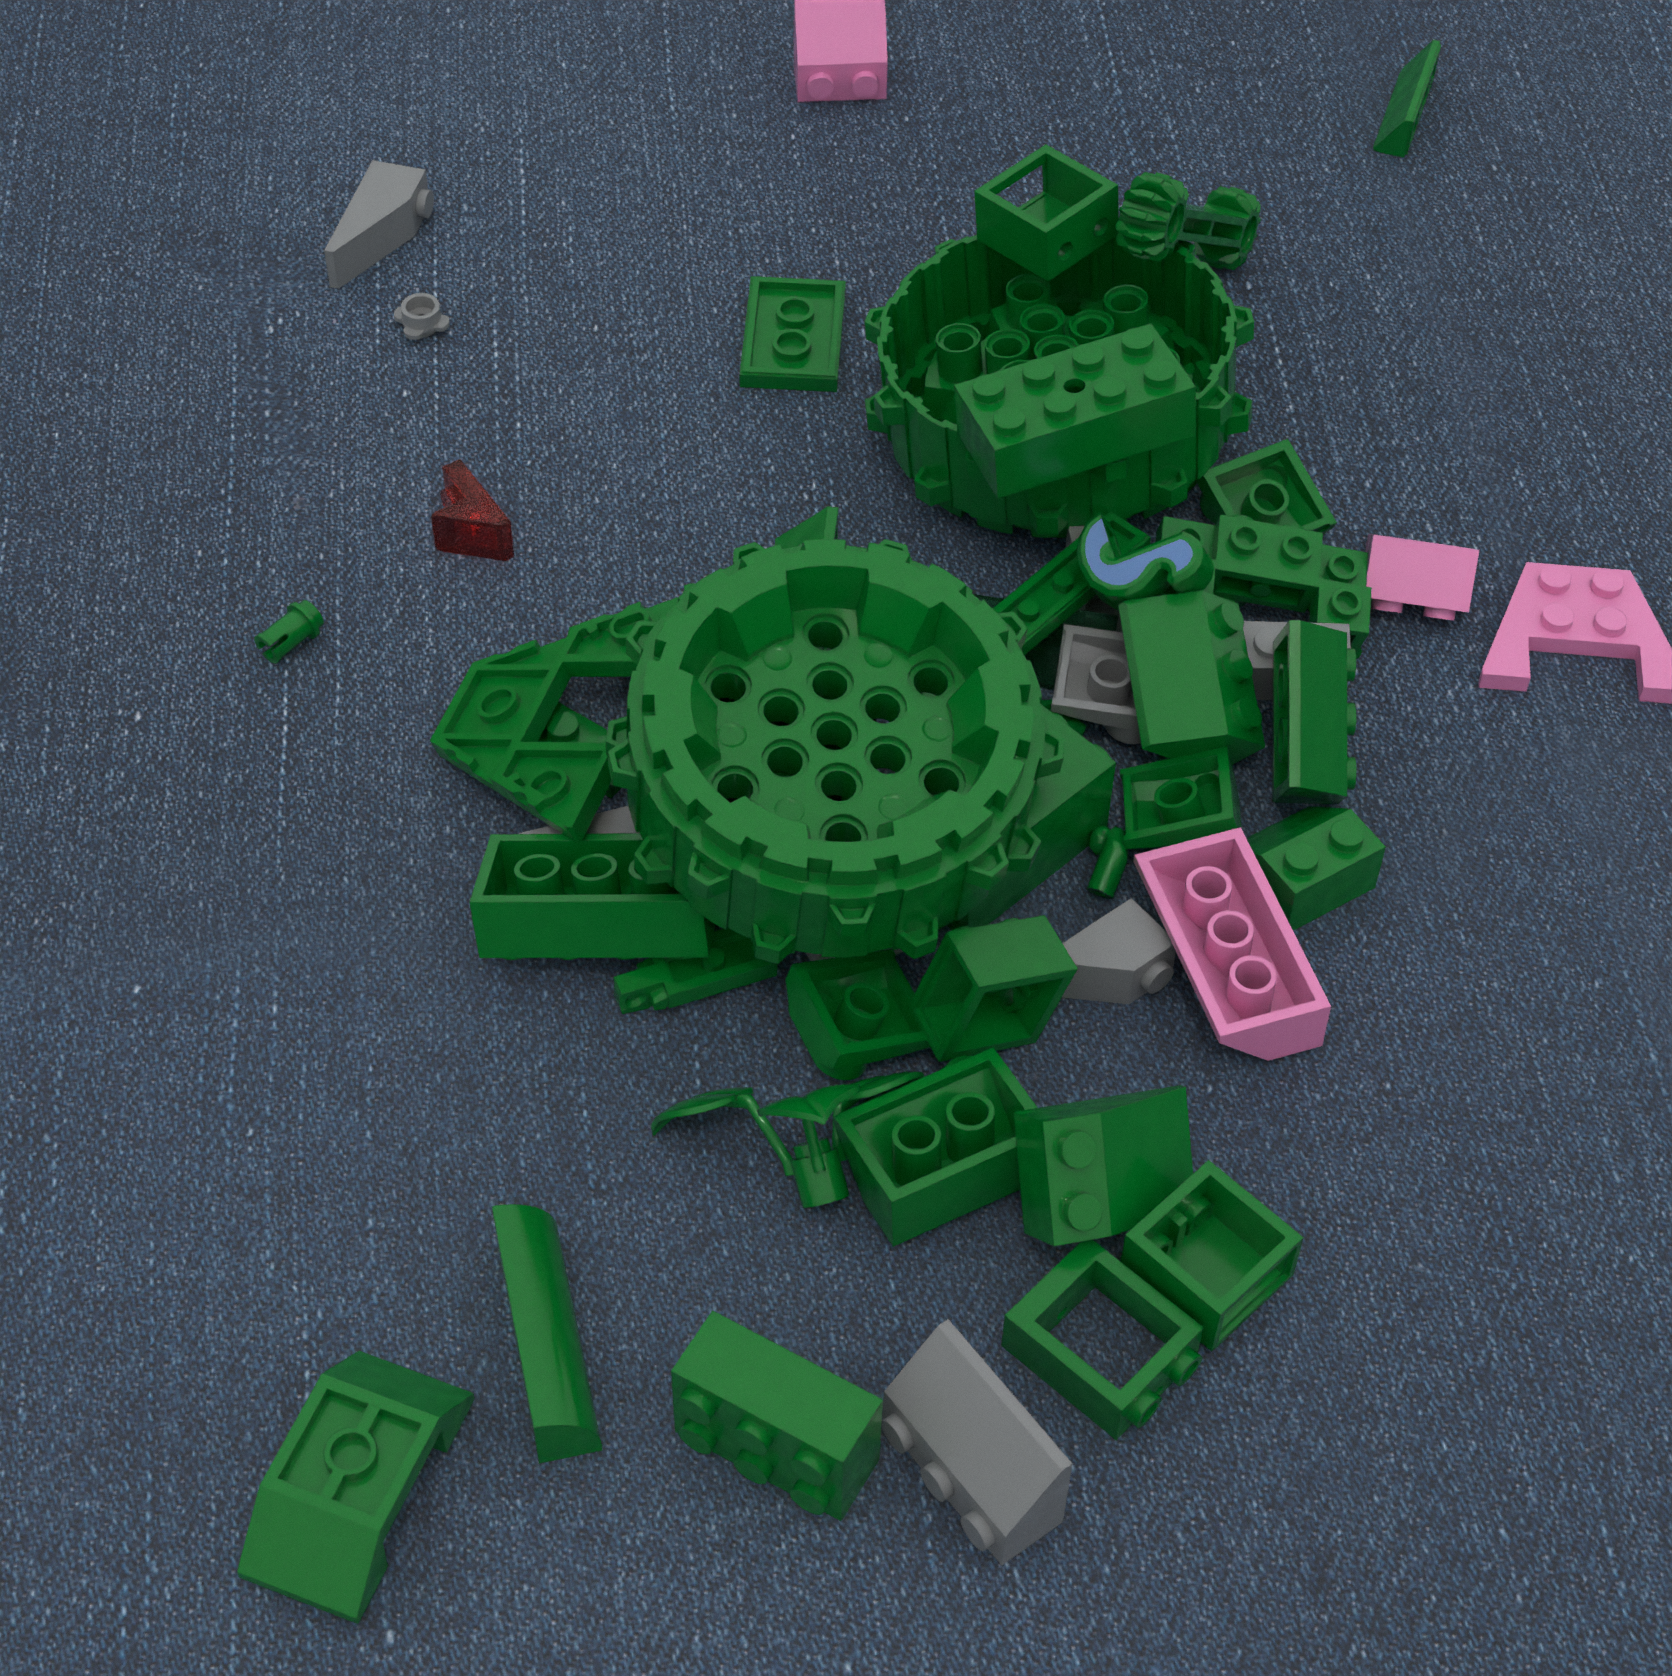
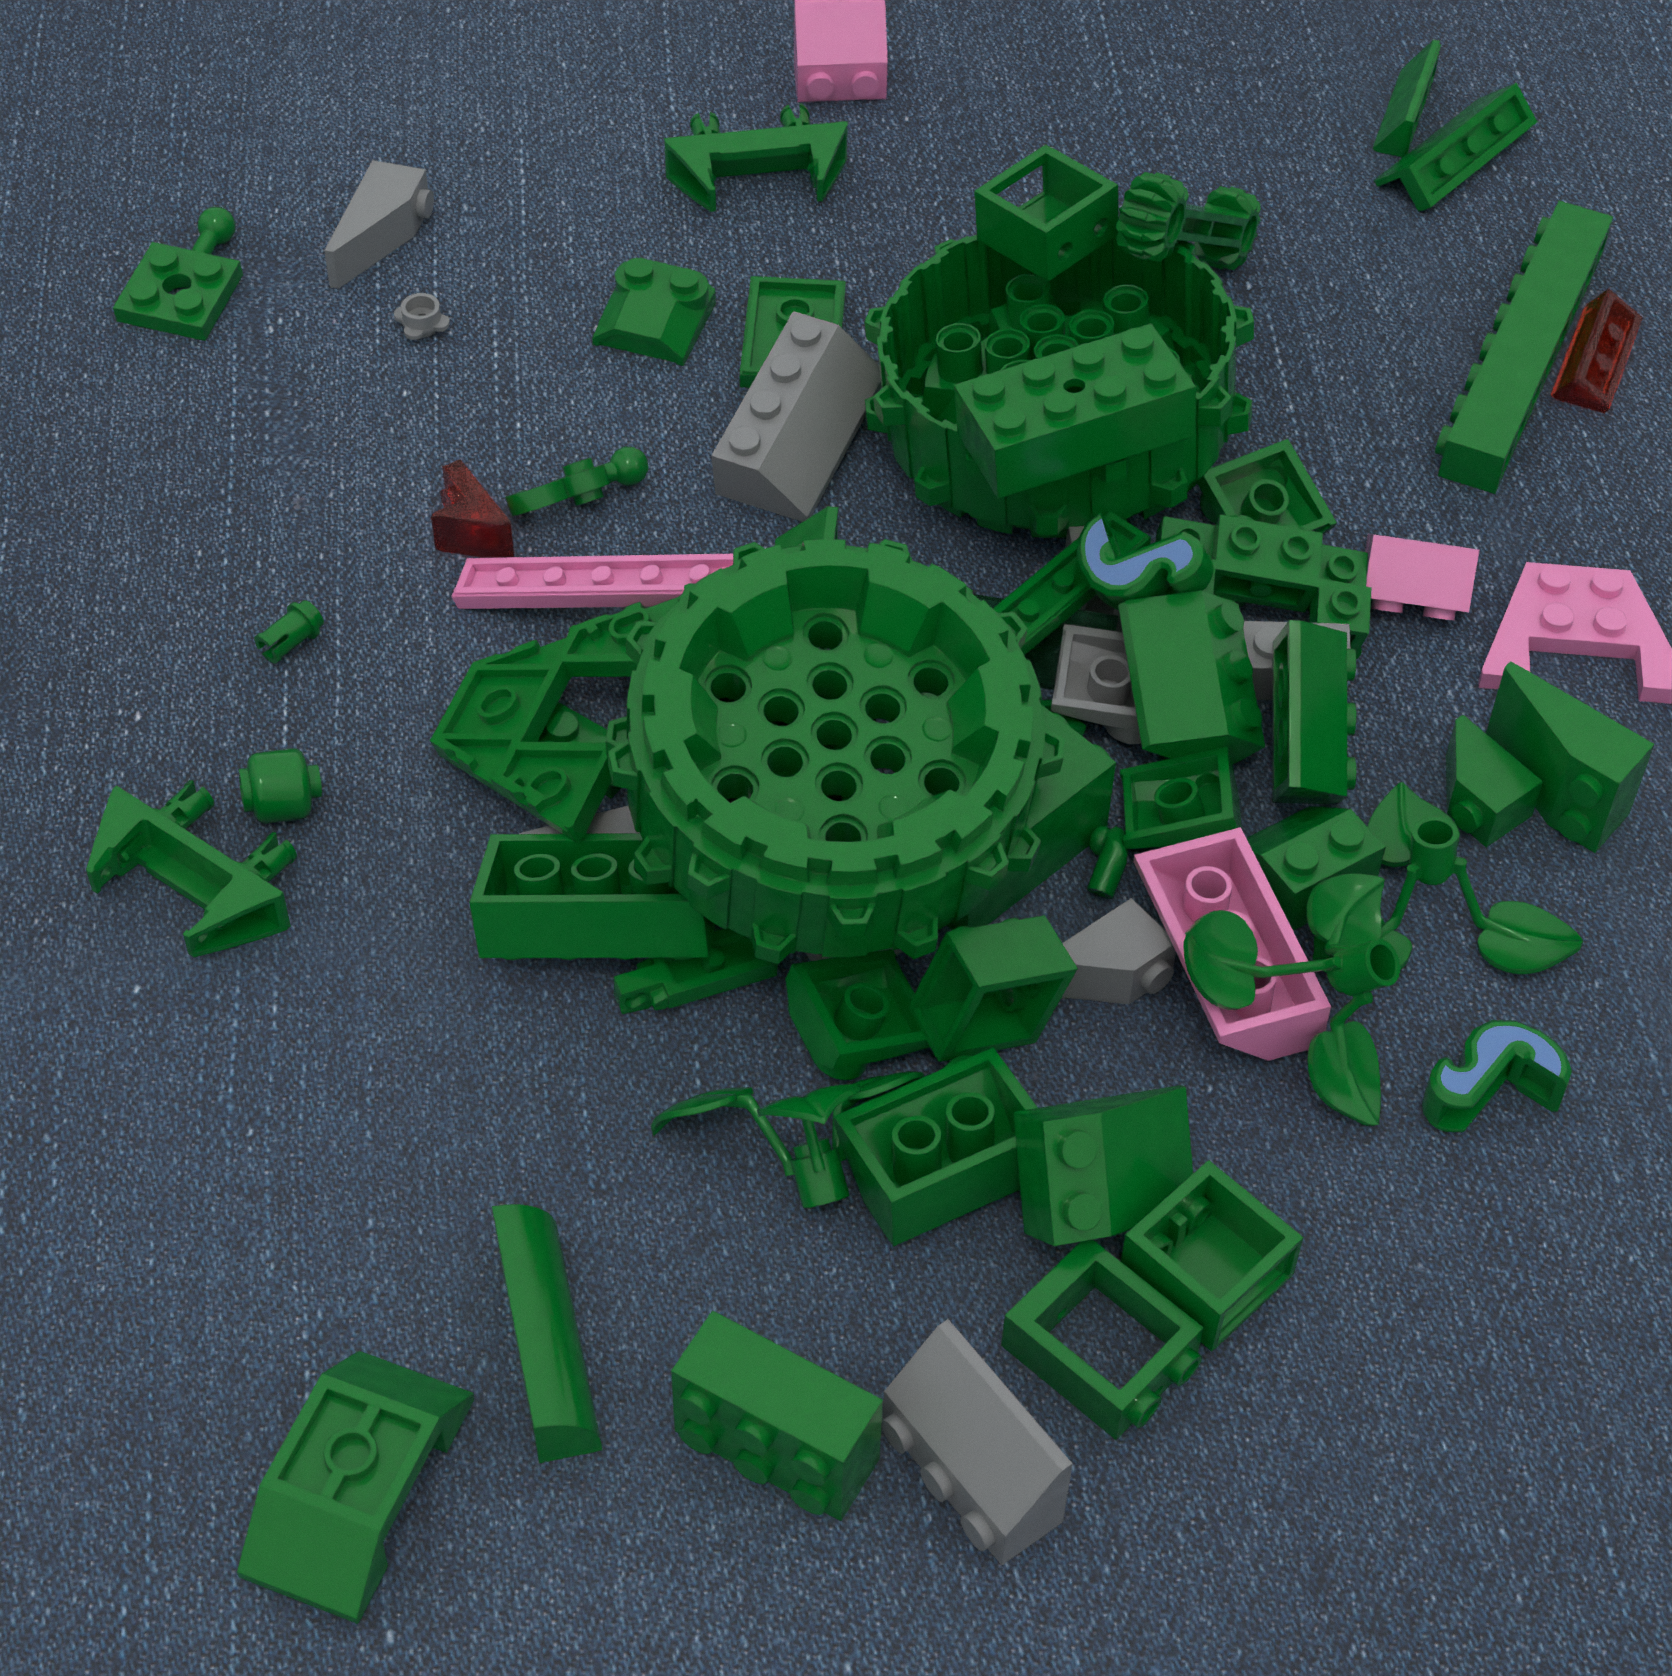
(206, 276): none -> green plate
(234, 894): none -> green hose
(279, 785): none -> green head
(580, 580): none -> bright pink tile
(583, 481): none -> green piece
(656, 310): none -> green slope
(698, 159): none -> green hose
(796, 419): none -> light grey slope
(1345, 916): none -> green plant
(1416, 833): none -> green plant
(1462, 146): none -> green panel
(1486, 785): none -> green slope
(1490, 1057): none -> green animal
(1523, 349): none -> green brick
(1582, 757): none -> green slope
(1597, 353): none -> clear red slope

